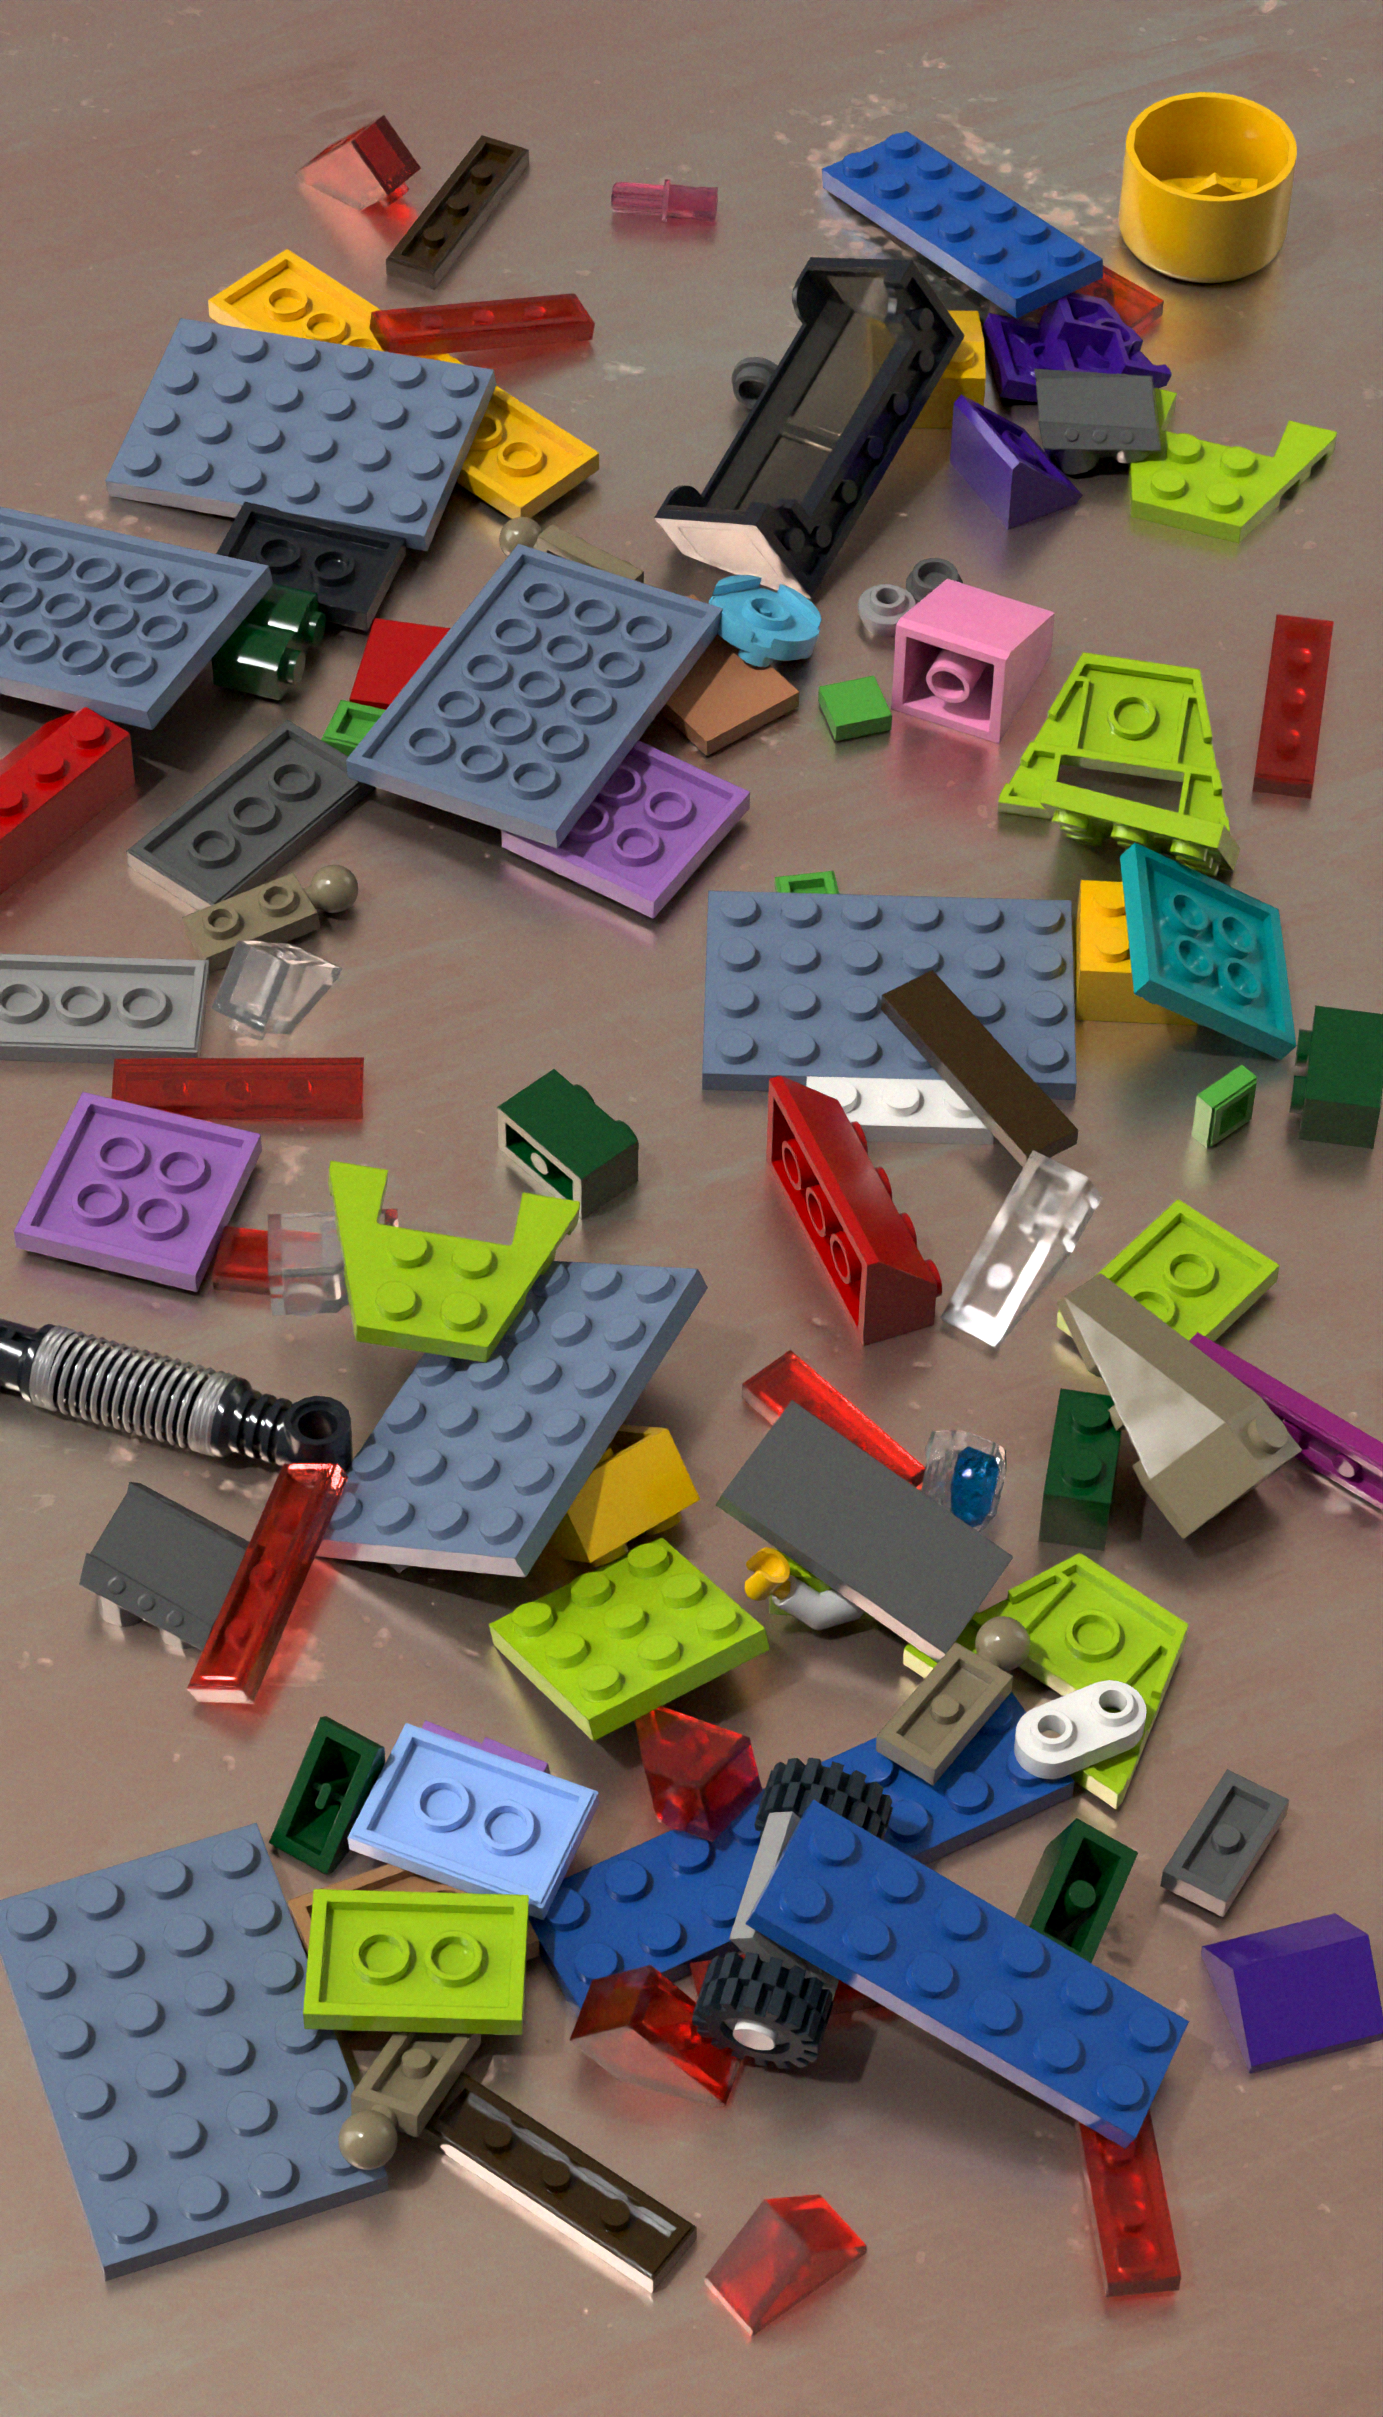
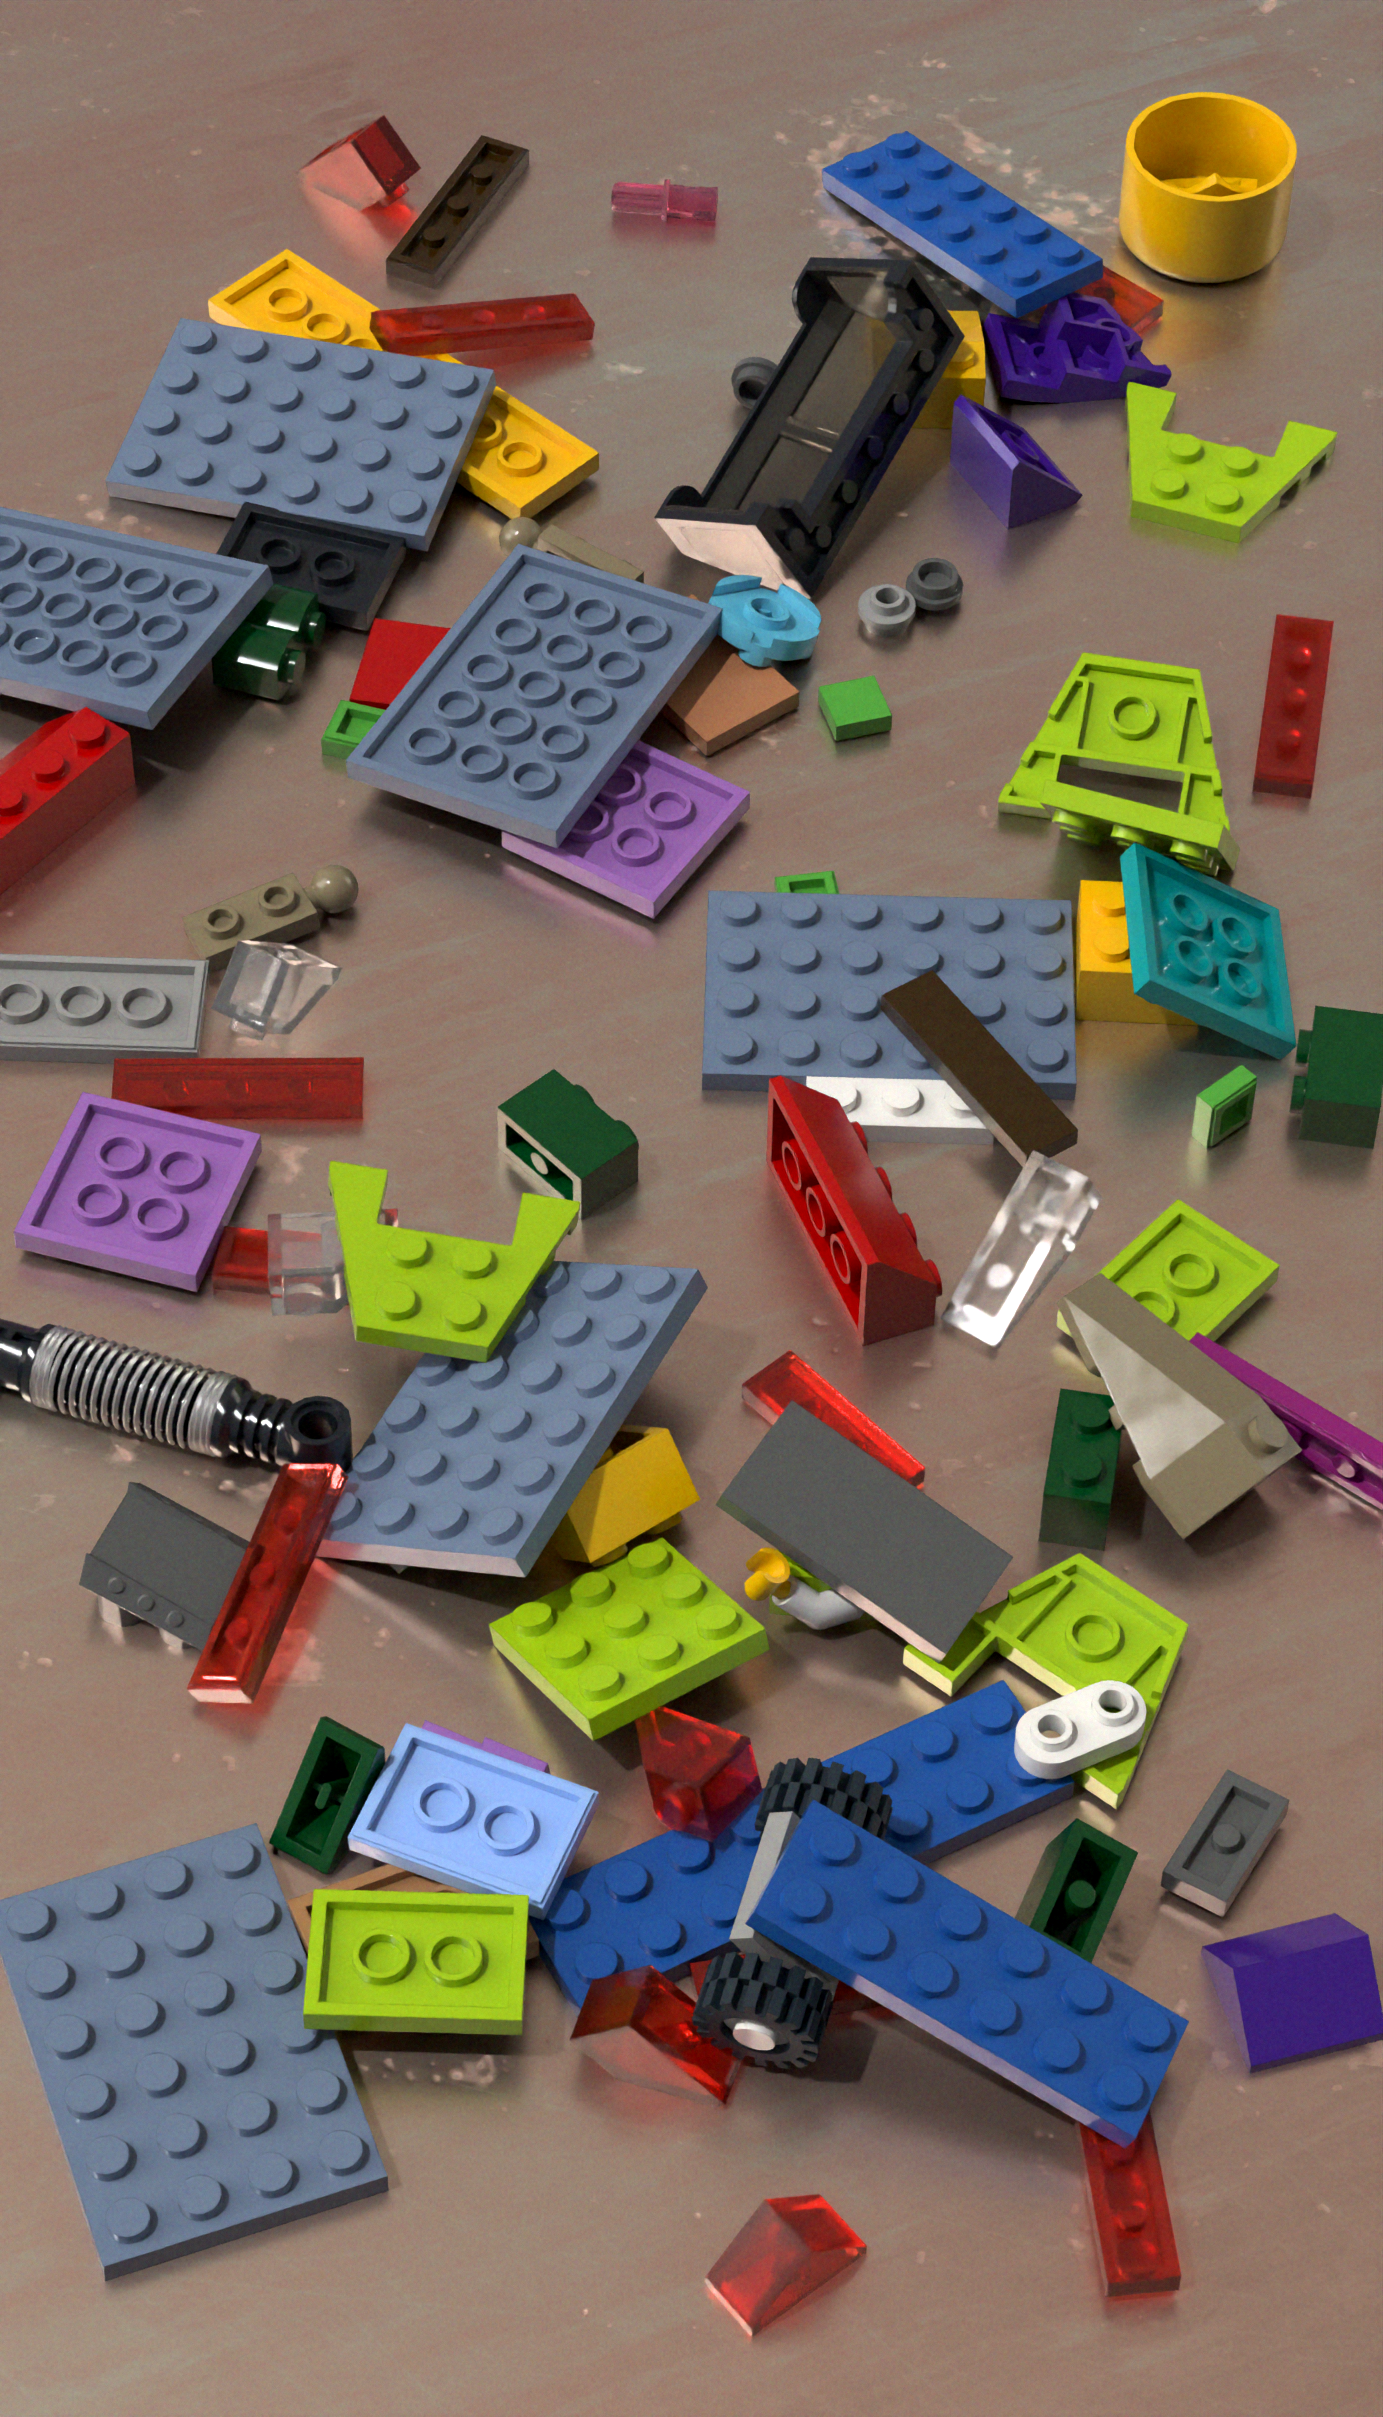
(249, 819): dark grey tile -> none
(402, 2093): dark tan plate -> none
(559, 2183): dark brown tile -> none
(955, 1700): dark tan plate -> none
(965, 1475): rock -> none
(969, 658): bright pink slope -> none
(1096, 418): dark grey slope -> none

